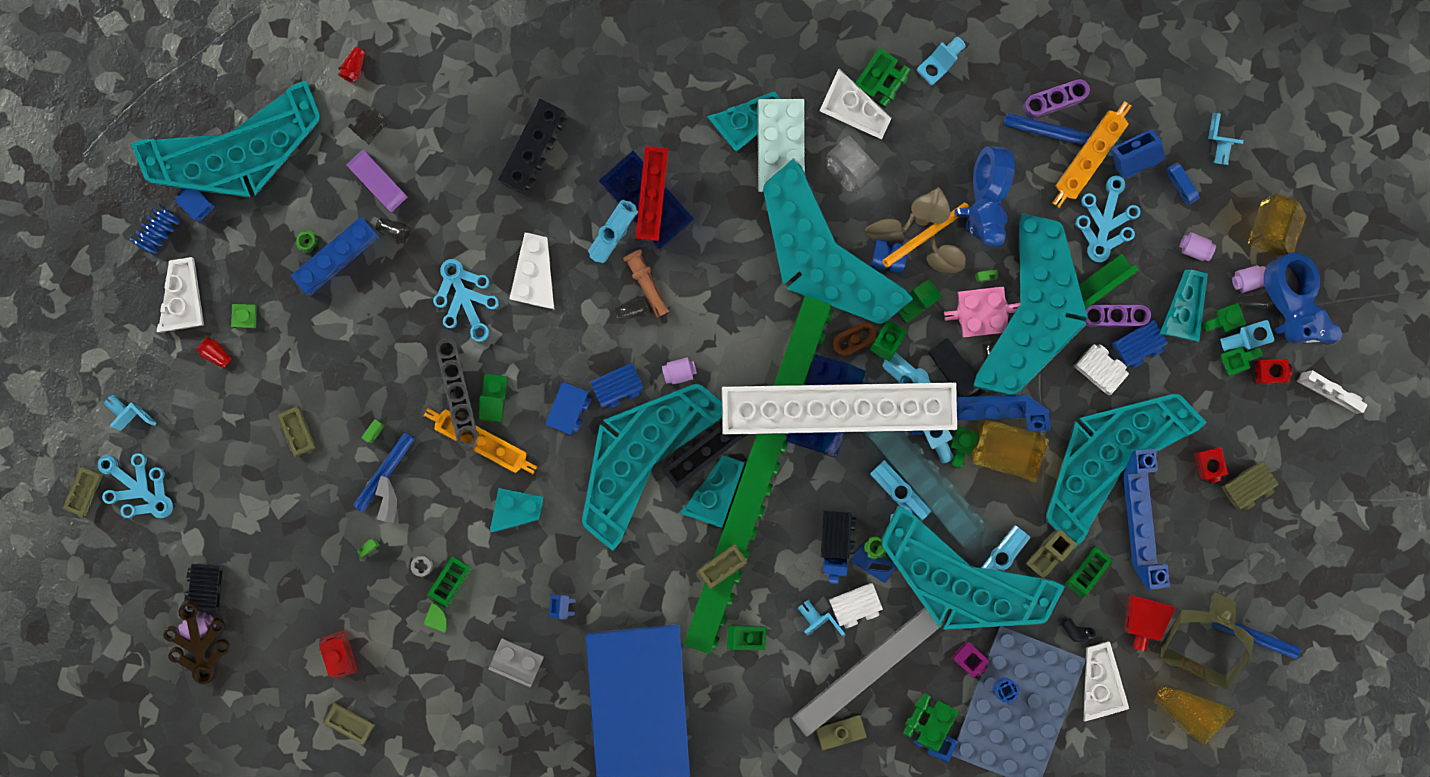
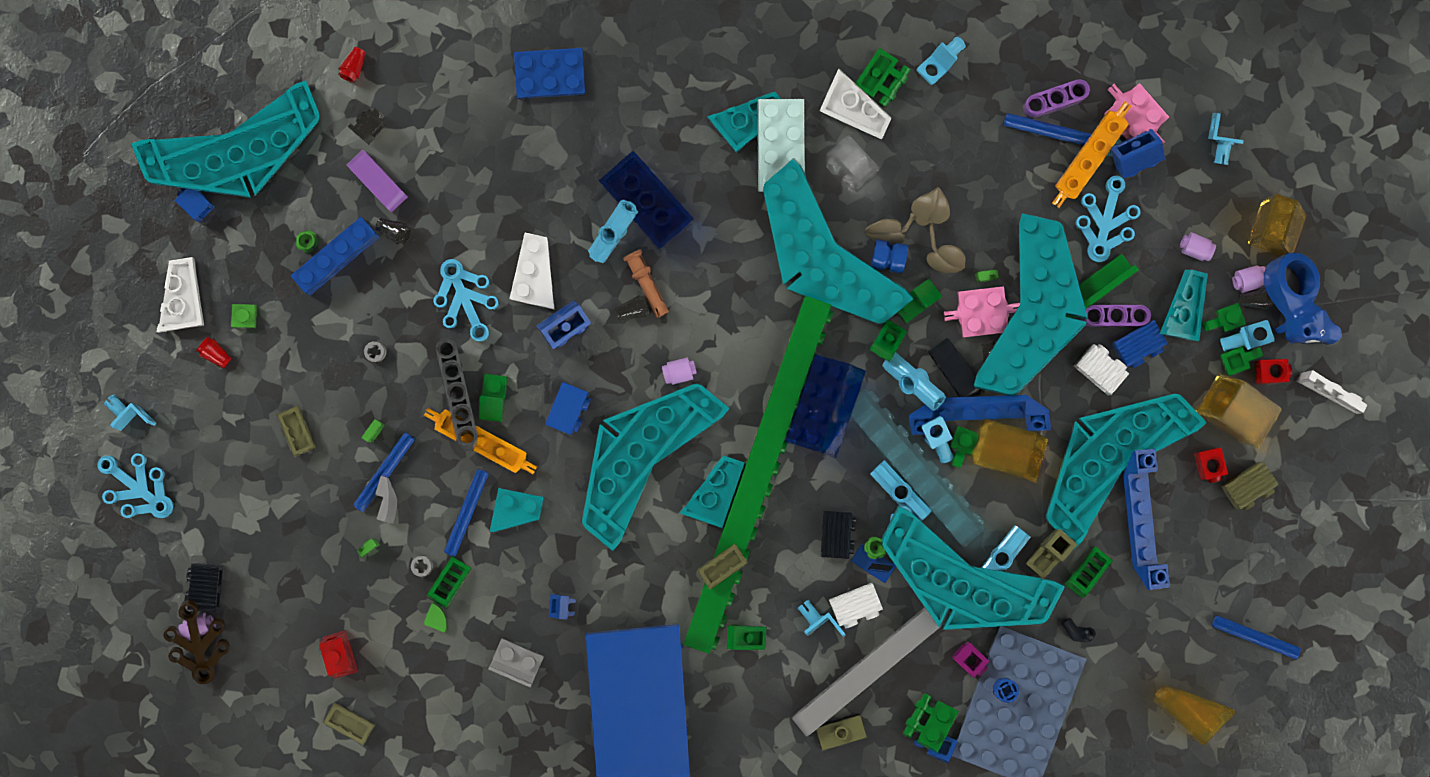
(82, 491): olive plate -> none
(155, 230): blue piece -> none
(371, 345): none -> light grey bush
(466, 512): none -> blue axle
(532, 146): black brick -> none
(549, 73): none -> blue plate
(563, 325): none -> blue brick
(617, 385): blue brick -> none
(652, 193): red plate -> none
(700, 455): black brick -> none
(834, 568): blue tile -> none
(839, 408): white plate -> none
(853, 338): reddish brown plate -> none
(919, 239): light orange piece -> none
(991, 184): blue animal -> none
(1103, 683): white wing -> none
(1143, 114): none -> bright pink plate
(1146, 620): red torso -> none
(1182, 183): blue beam -> none
(1223, 612): olive piece -> none
(1239, 410): none -> clear yellow slope

